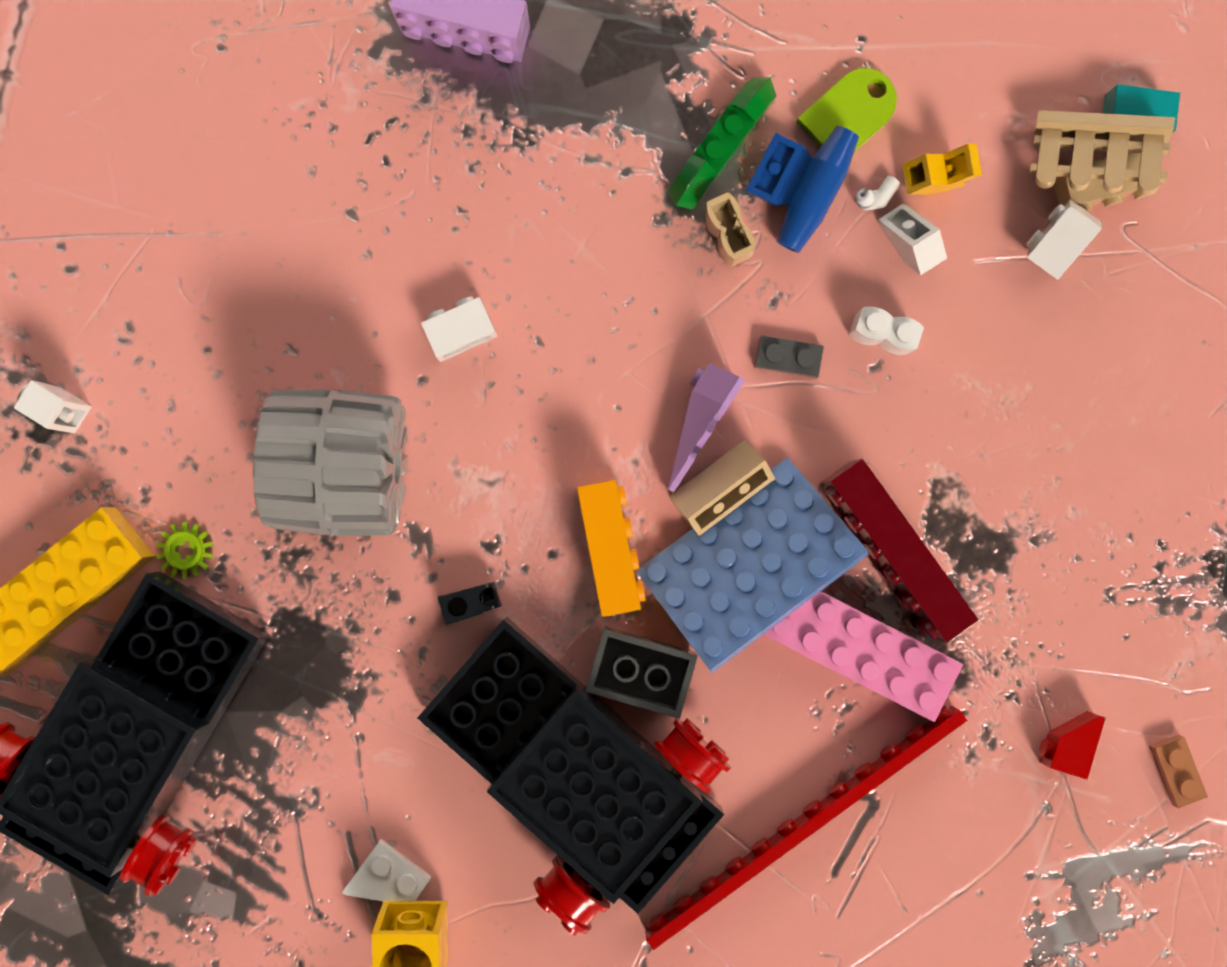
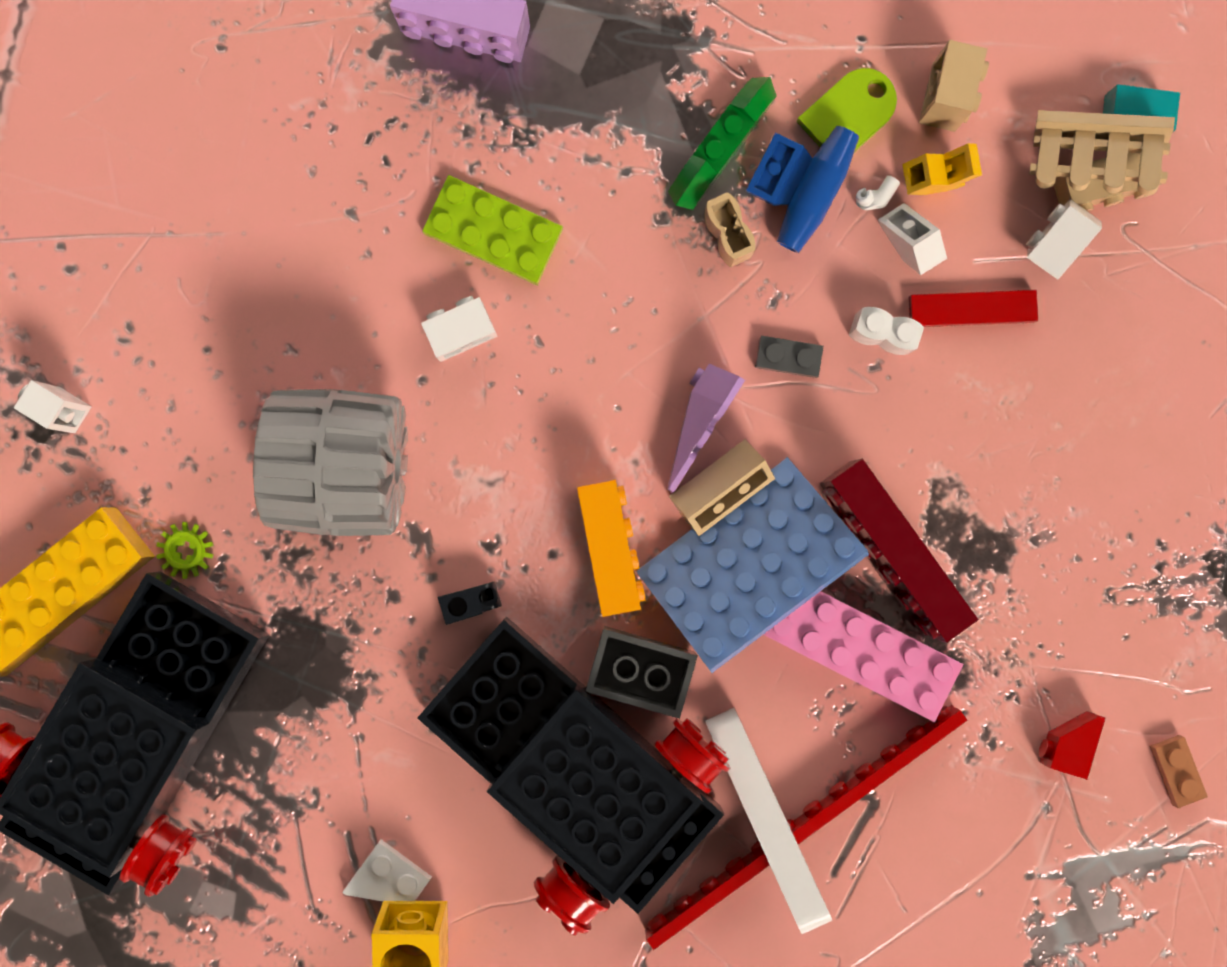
(492, 230): none -> lime plate
(769, 822): none -> white beam
(954, 85): none -> tan brick
(974, 308): none -> red tile

